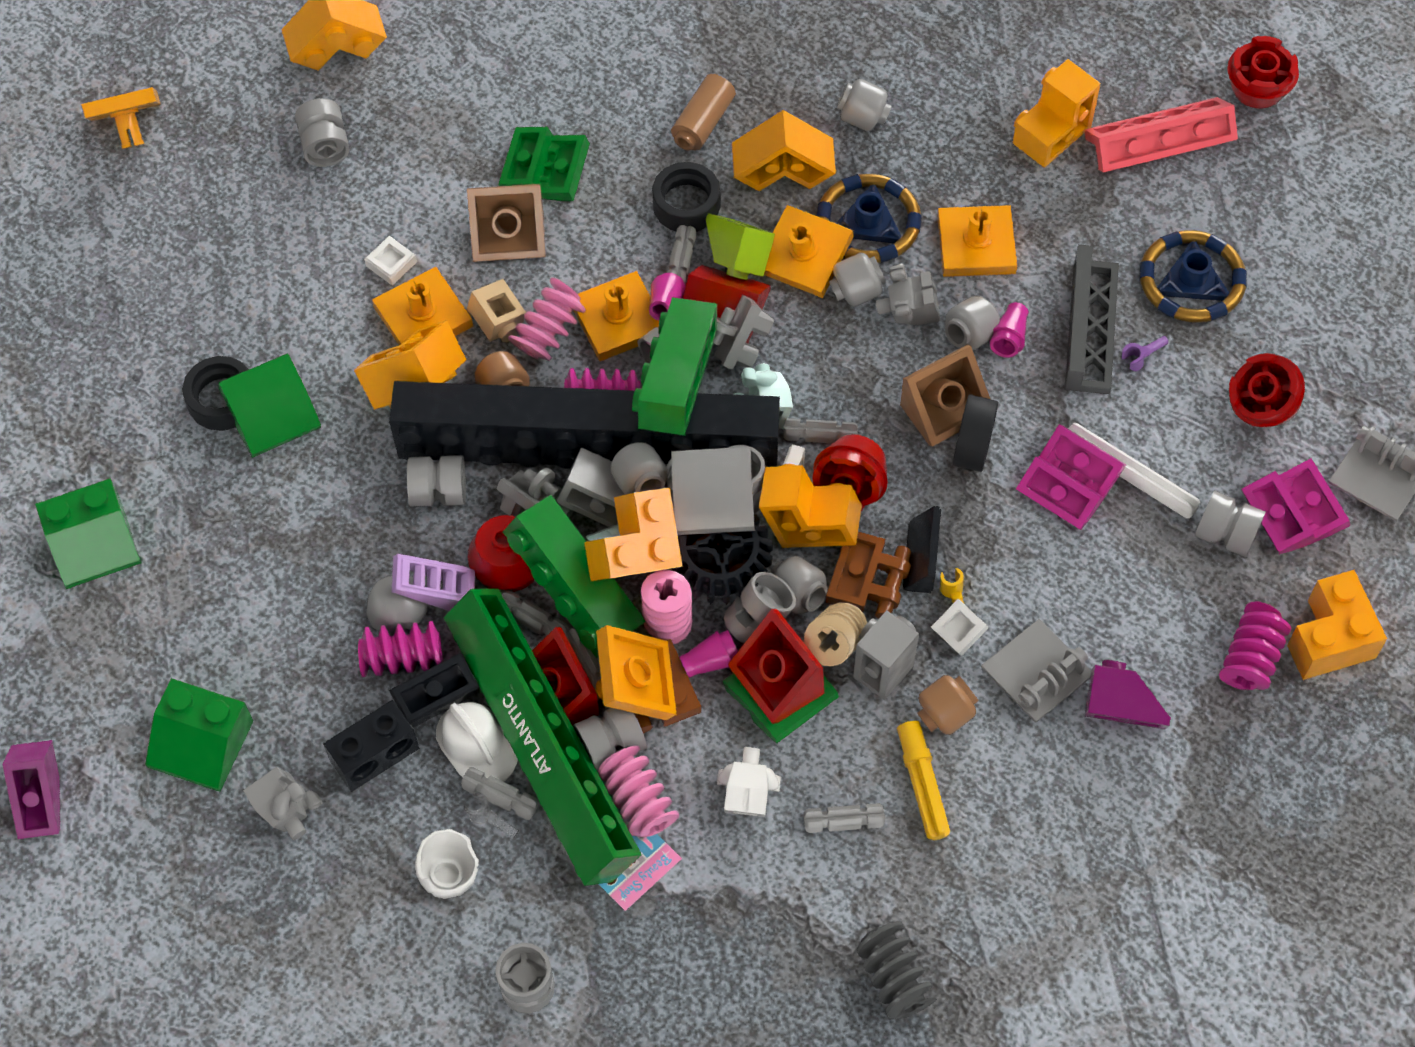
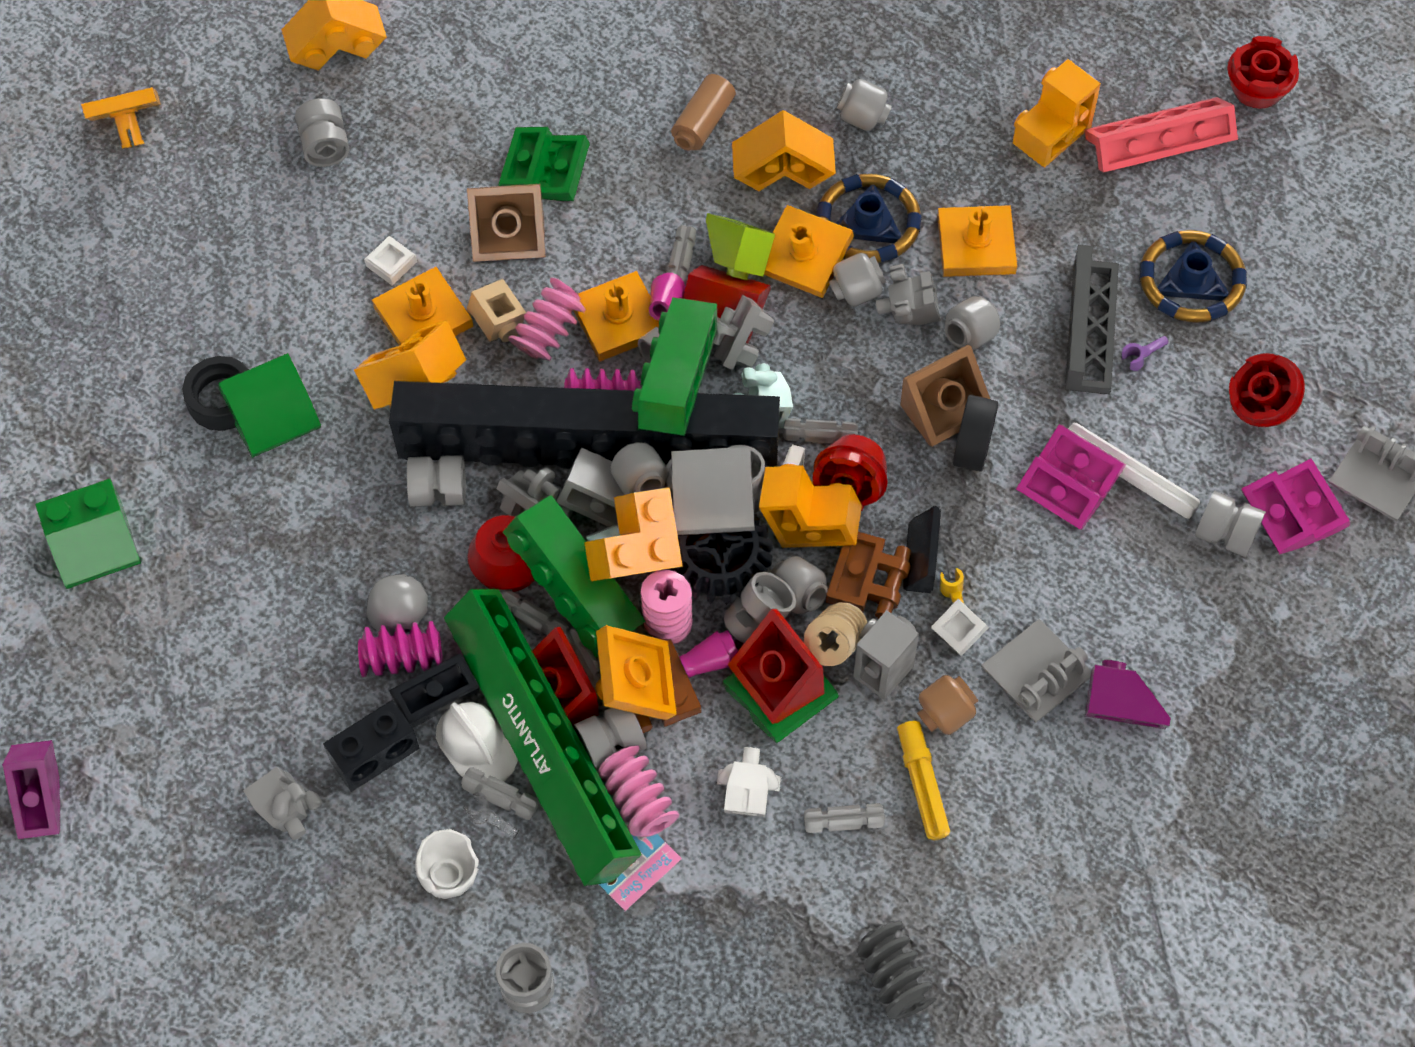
(197, 734): green slope -> none
(456, 581): lavender slope -> none
(501, 369): medium nougat head -> none
(685, 174): black tyre -> none
(1010, 332): dark pink cone -> none
(1255, 648): dark pink piece -> none
(1343, 631): light orange brick -> none

